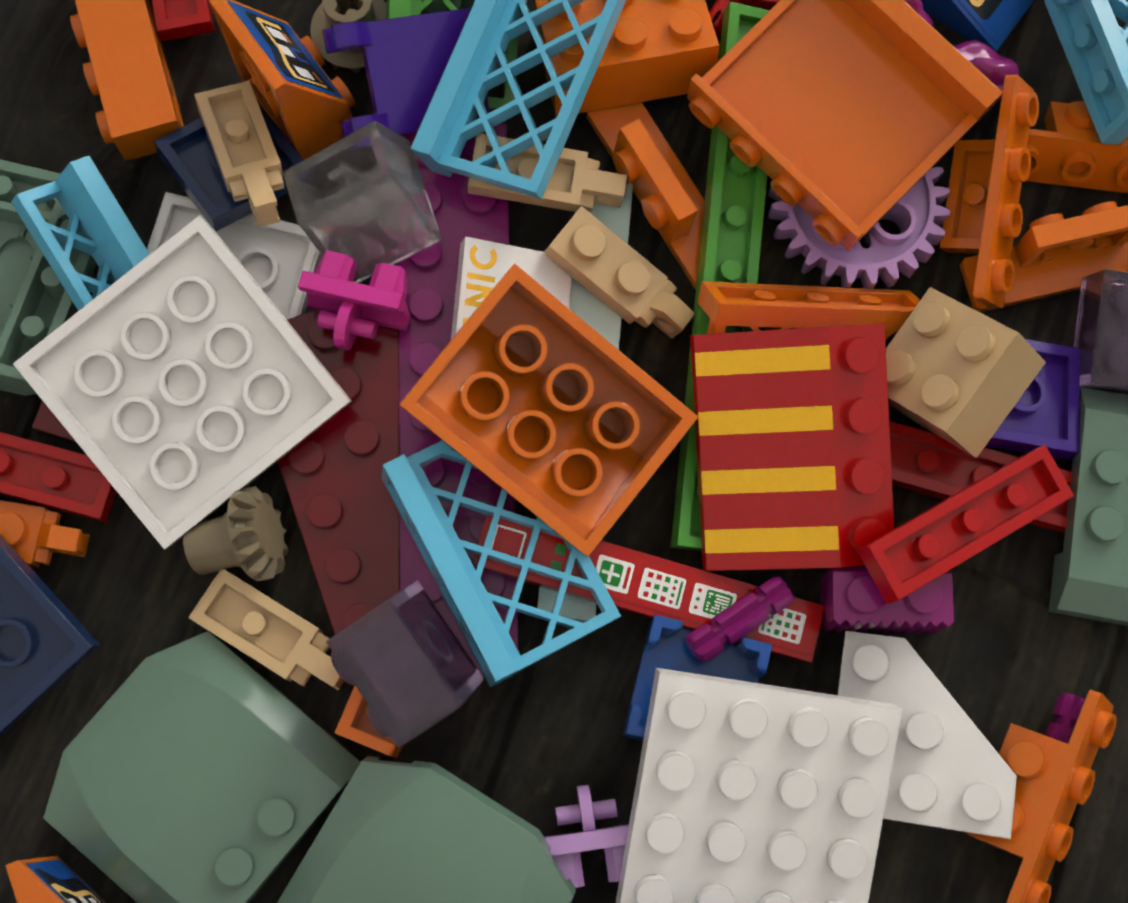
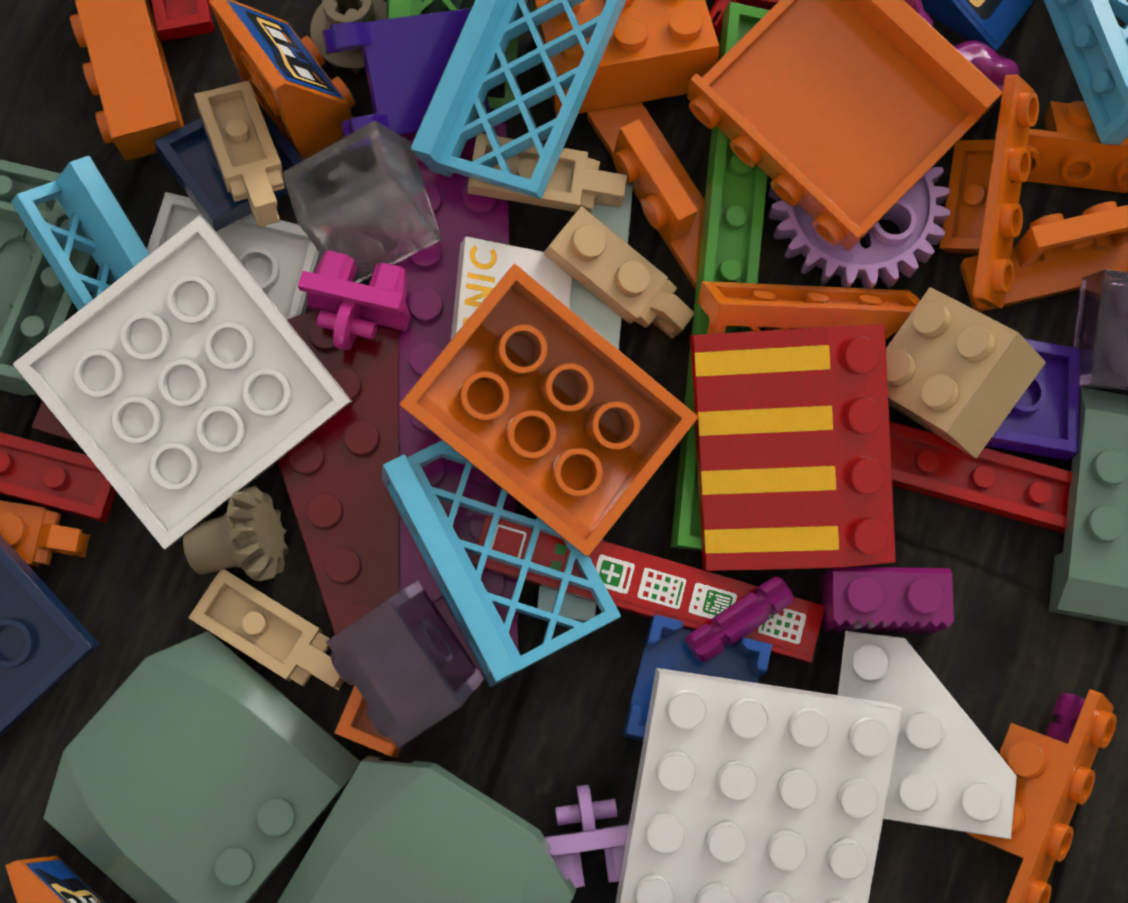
(964, 524): red plate -> none

